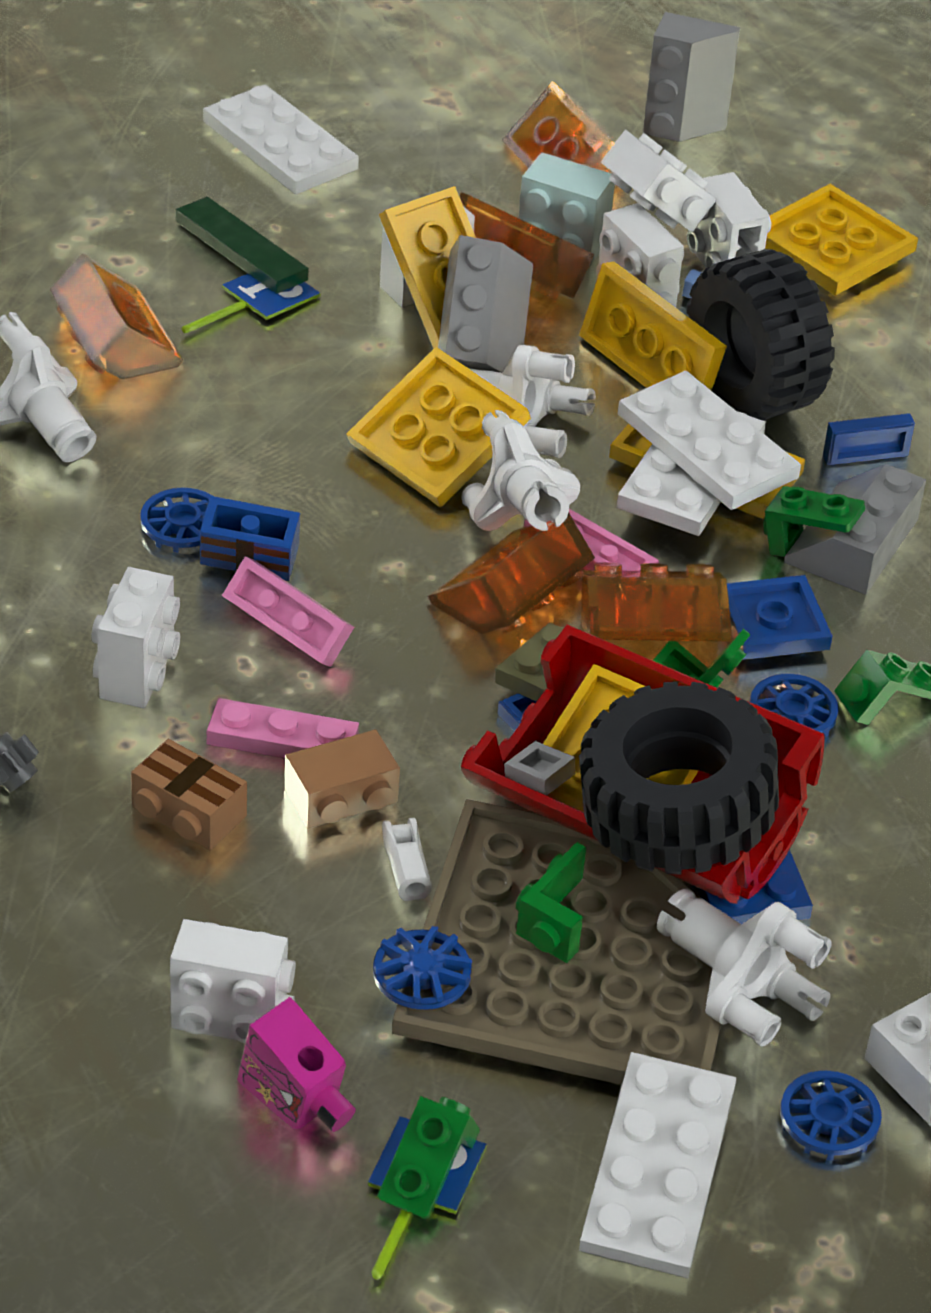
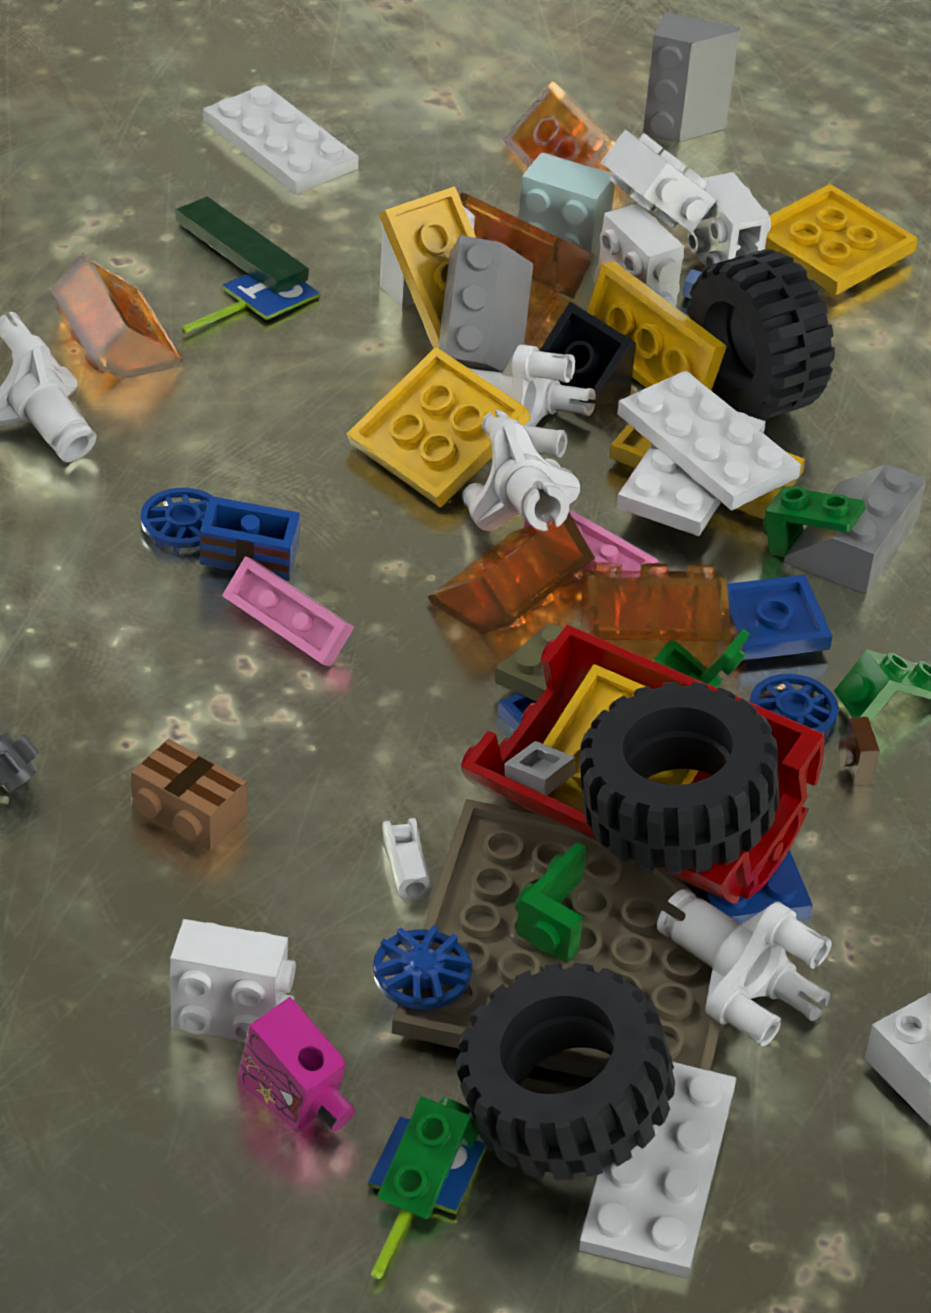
(136, 637): white brick -> none
(272, 729): bright pink plate -> none
(341, 778): medium nougat brick -> none
(577, 1127): none -> black tyre
(600, 353): none -> black slope
(830, 1113): blue wheel -> none
(859, 751): none -> reddish brown plate
(868, 439): blue tile -> none

